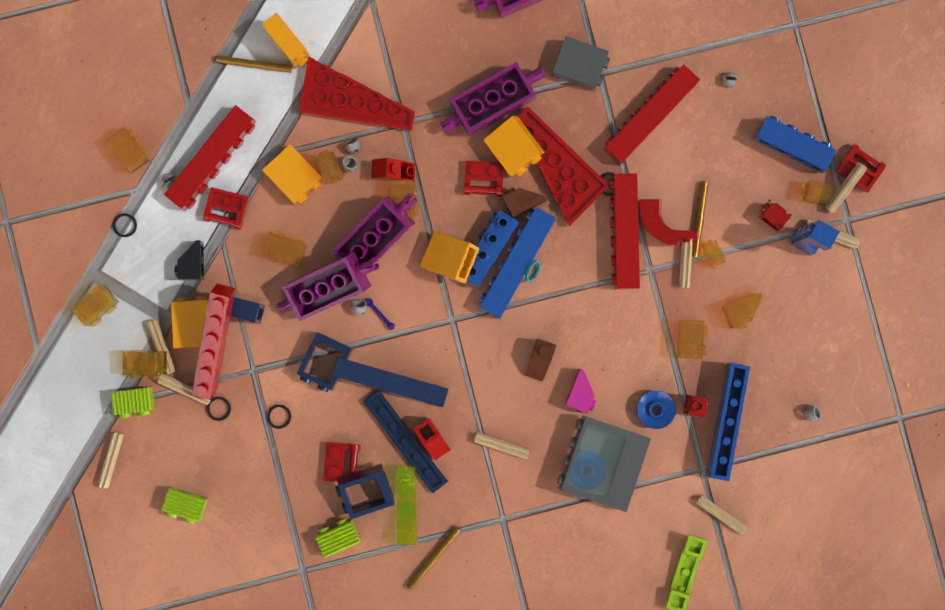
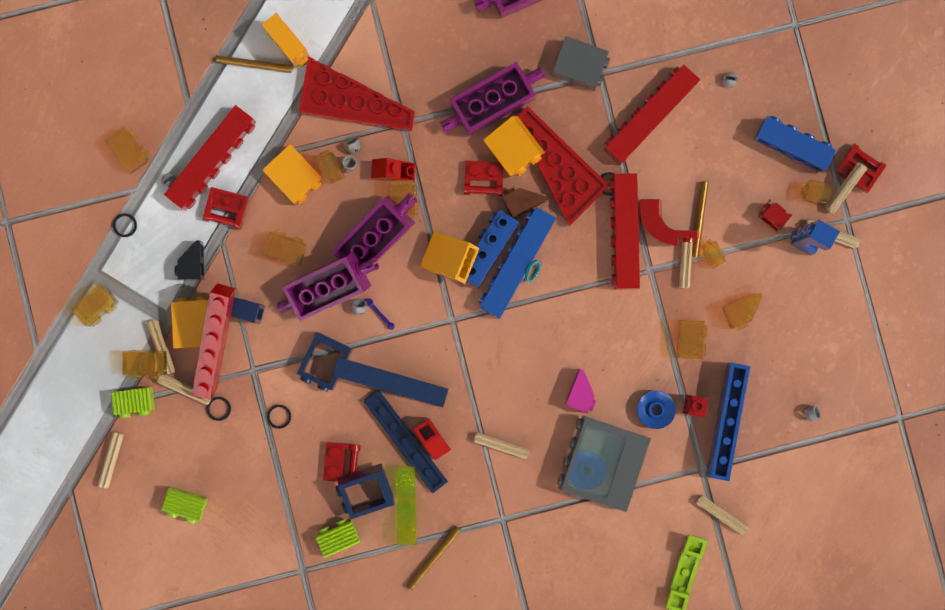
(540, 359): copper slope -> none

